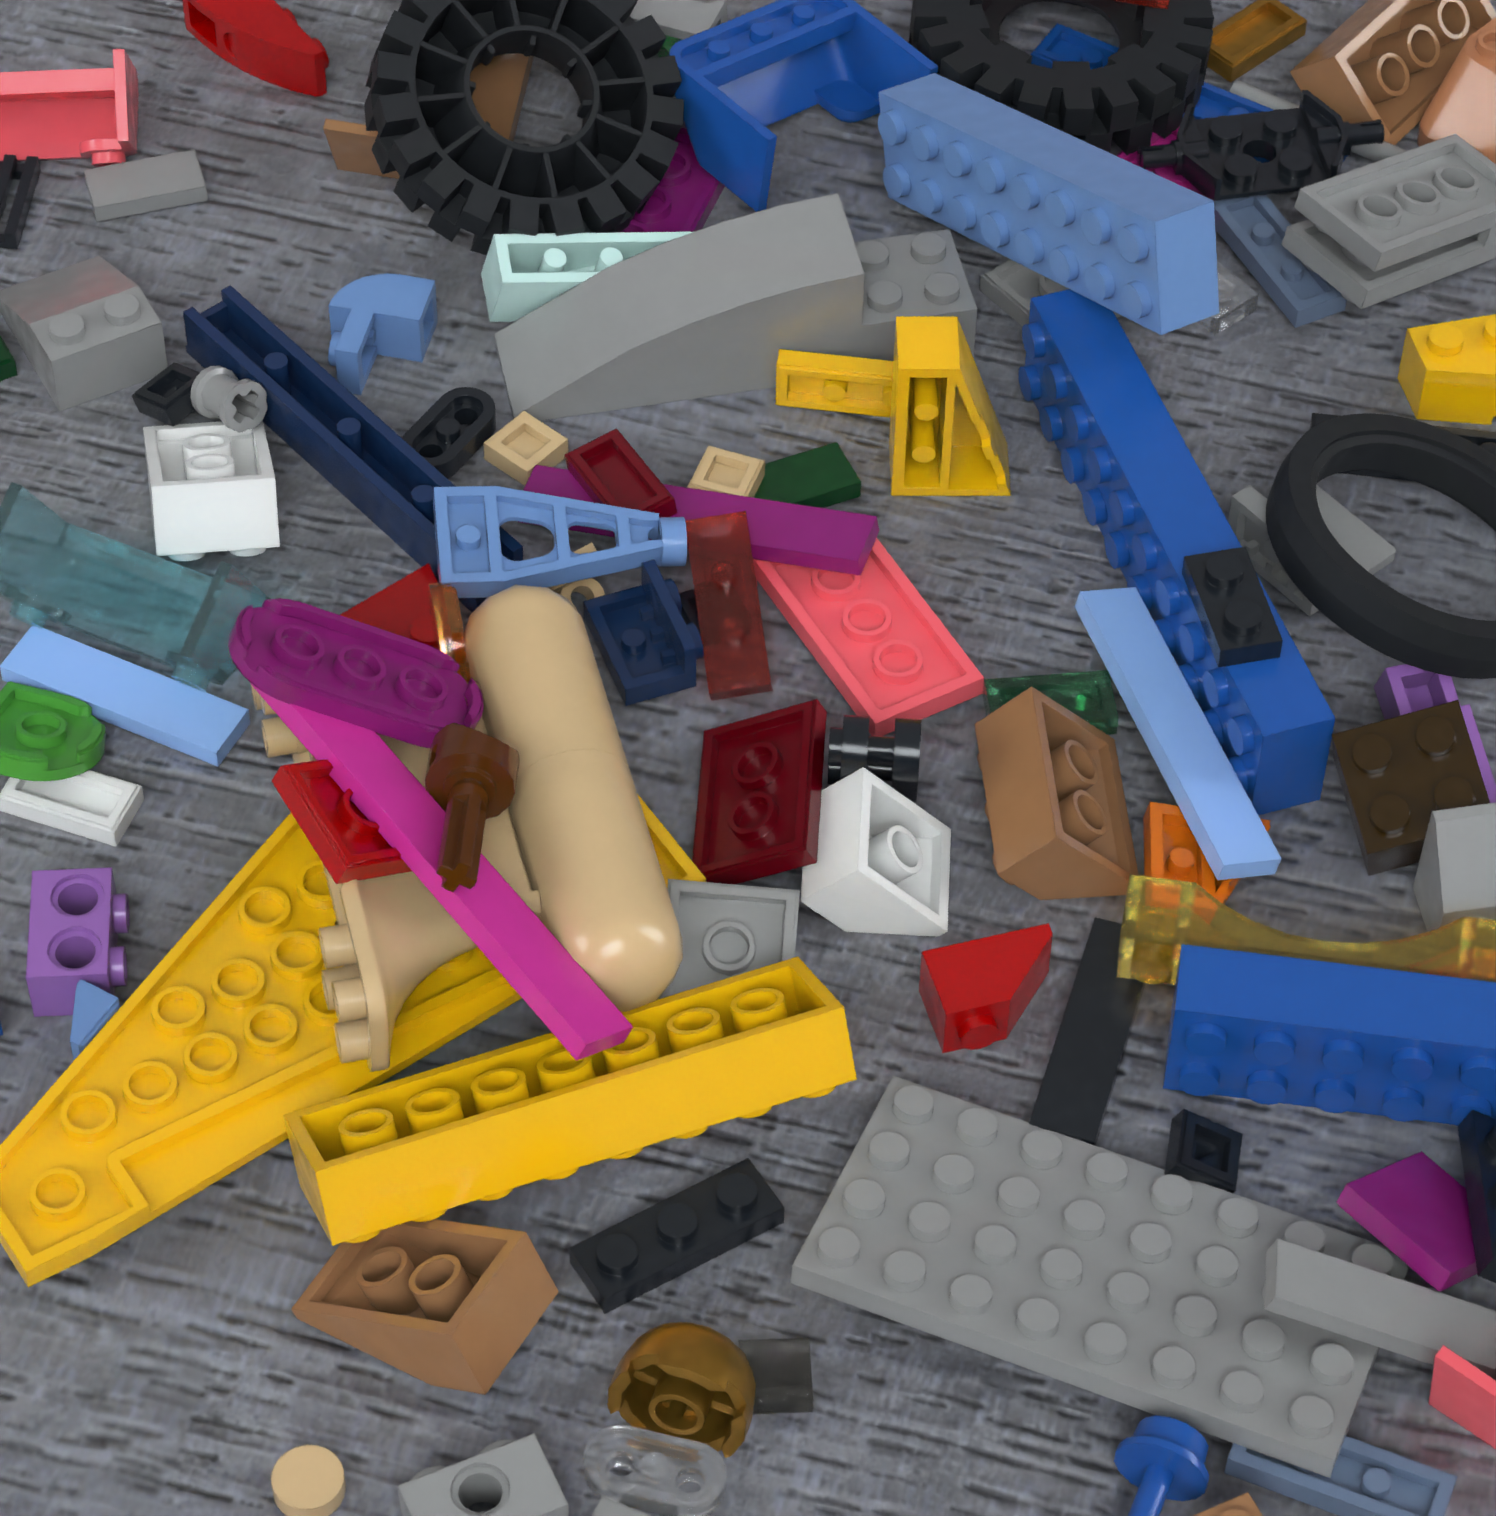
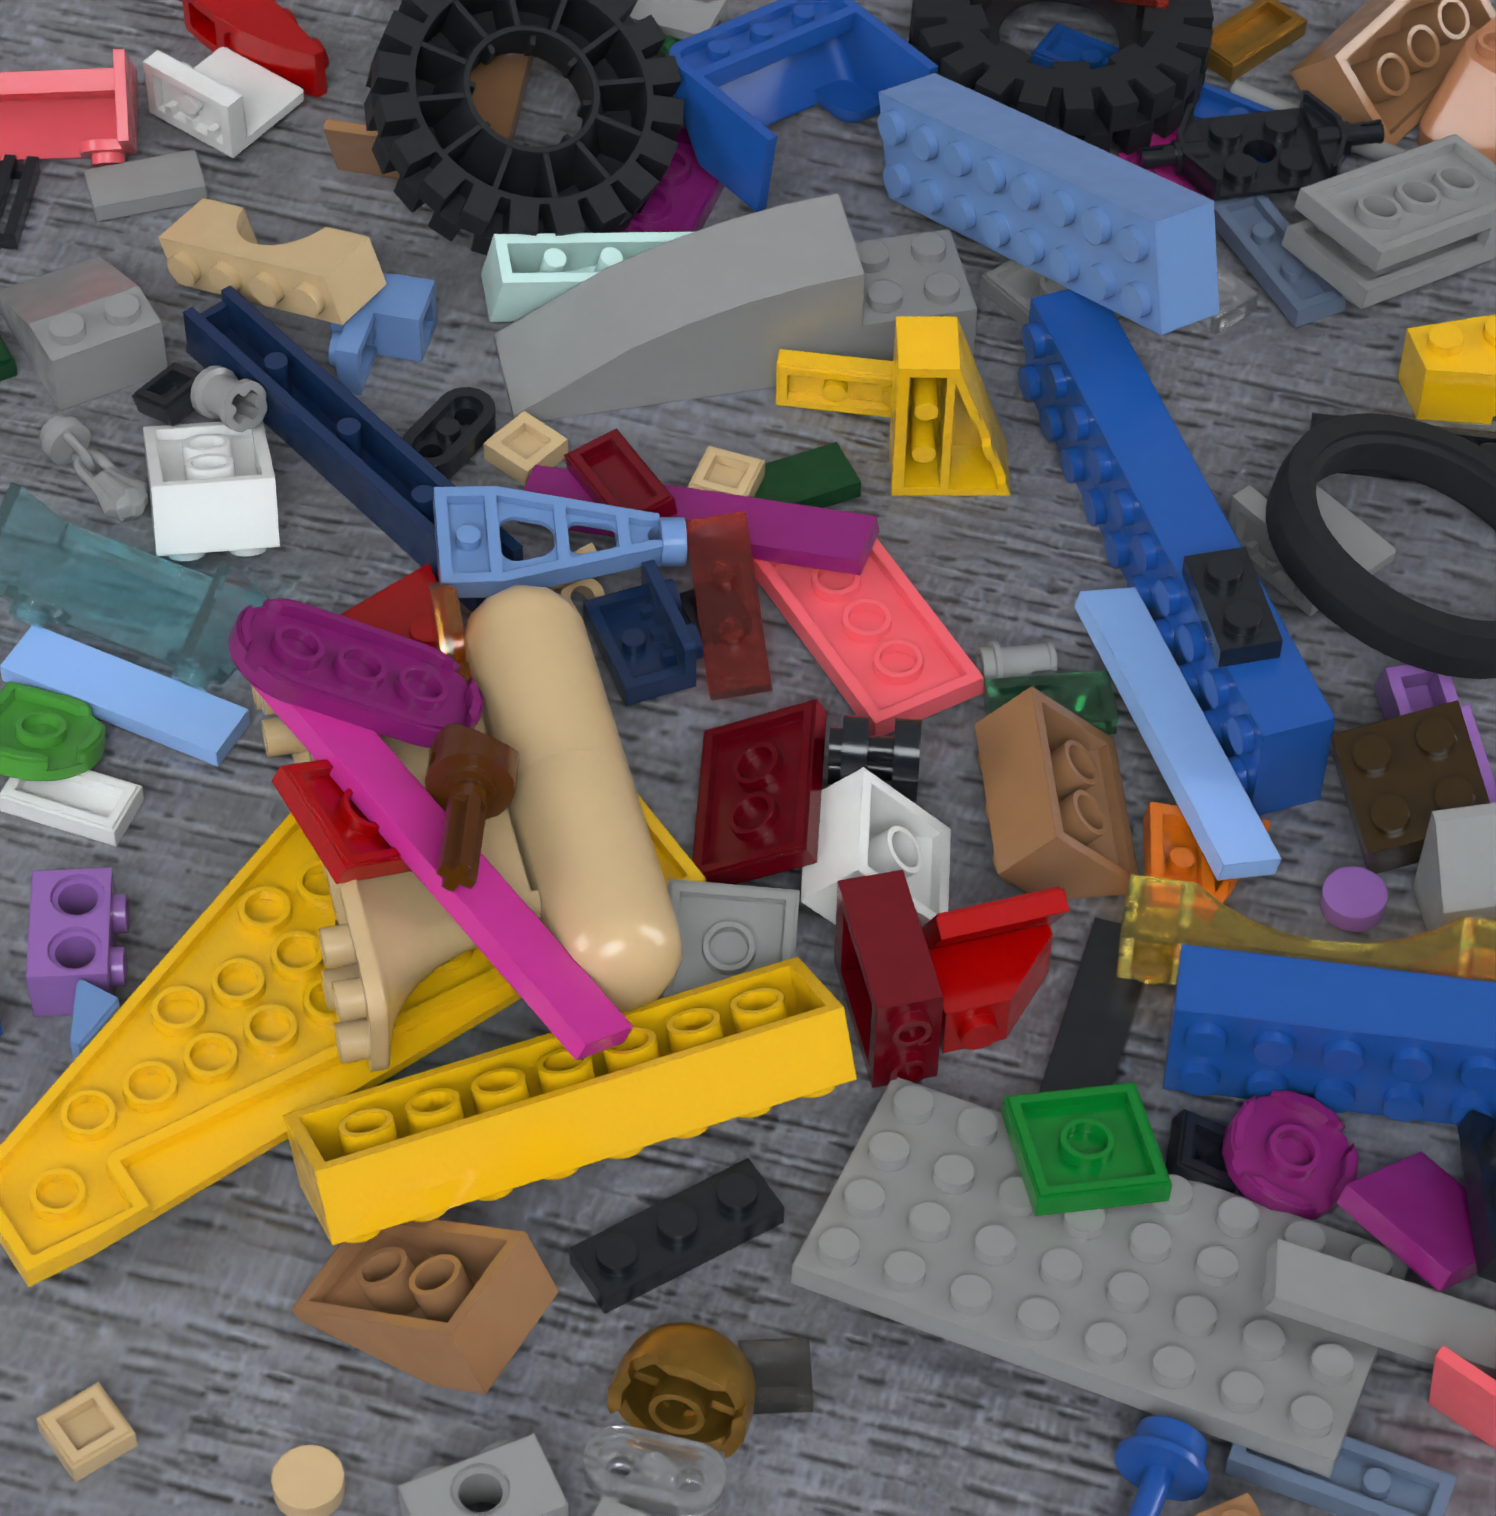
(87, 1432): none -> tan tile
(119, 494): none -> light grey piece
(220, 100): none -> white bracket
(315, 276): none -> tan arch
(888, 978): none -> dark red window
(996, 917): none -> red tile
(1016, 660): none -> light grey pin
(1085, 1149): none -> green tile
(1289, 1154): none -> magenta tile
(1353, 899): none -> medium lavender tile

